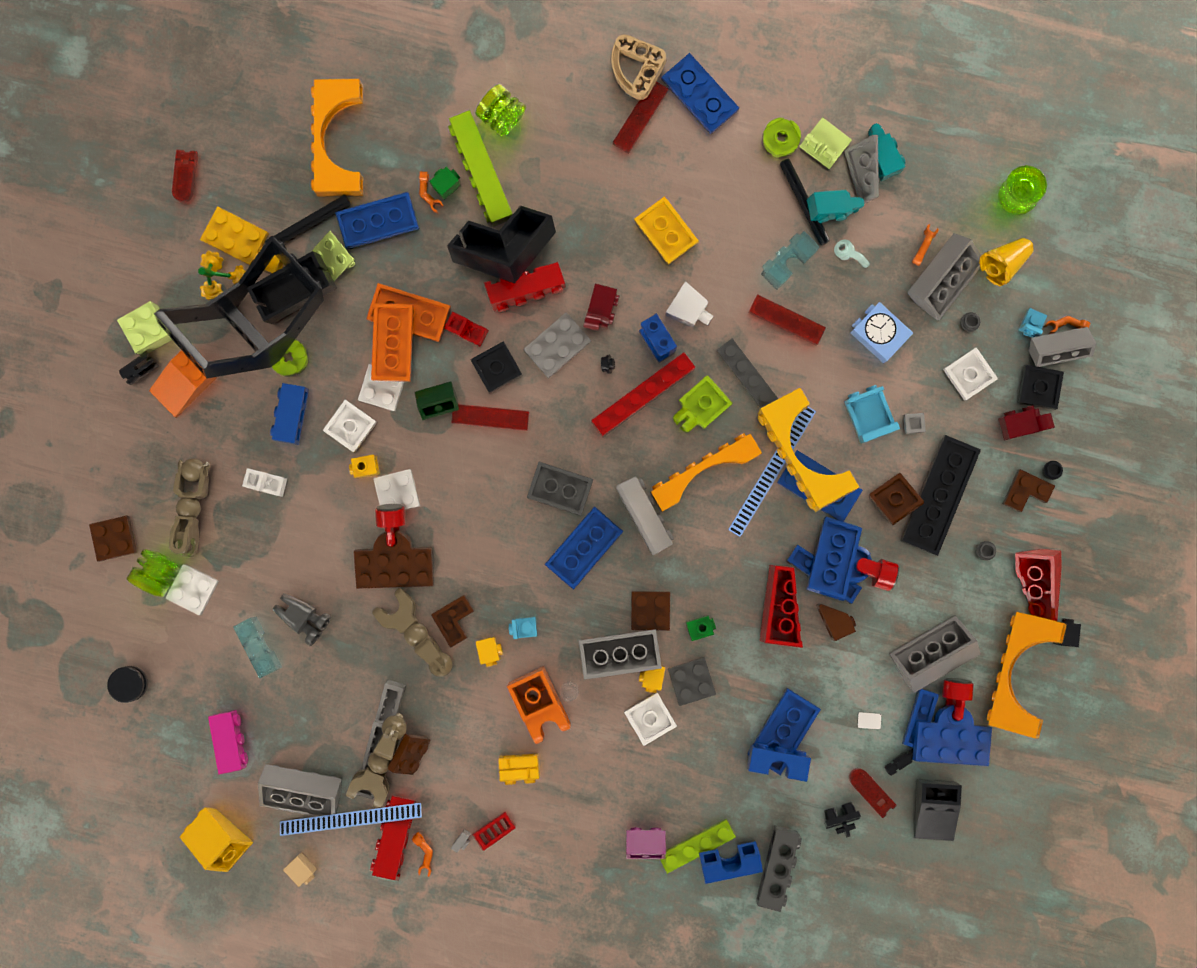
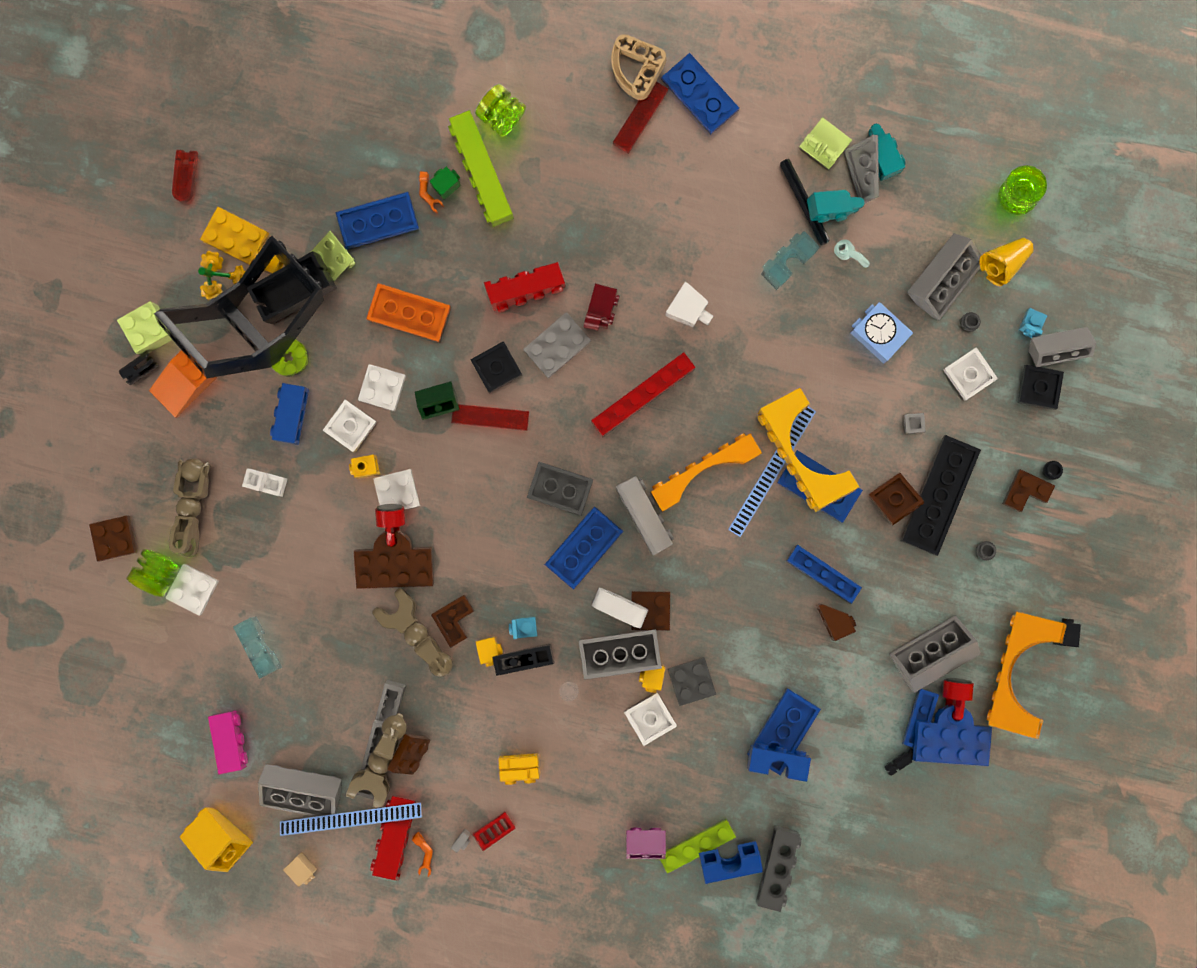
(127, 684): black head -> none
(297, 616): dark grey piece -> none
(312, 219): black axle -> none
(329, 99): light orange arch -> none
(392, 342): orange plate -> none
(466, 329): red slope -> none
(503, 251): black piece -> none
(523, 659): none -> black slope
(538, 709): orange brick -> none
(607, 364): black plate -> none
(619, 607): none -> white beam
(657, 338): blue panel -> none
(666, 230): yellow plate -> none
(700, 627): green brick -> none
(701, 405): lime plate -> none
(746, 373): dark grey plate -> none
(780, 611): red wedge -> none
(785, 127): lime plate -> none
(787, 320): clear red plate -> none
(842, 562): blue plate -> none
(850, 815): black hips -> none
(869, 720): white sticker -> none
(870, 414): medium azure panel -> none
(870, 791): clear red plate -> none
(929, 235): orange arm -> none
(937, 809): black slope -> none
(1024, 423): dark red hinge -> none
(1041, 580): red wedge -> none
(1067, 320): orange arm -> none

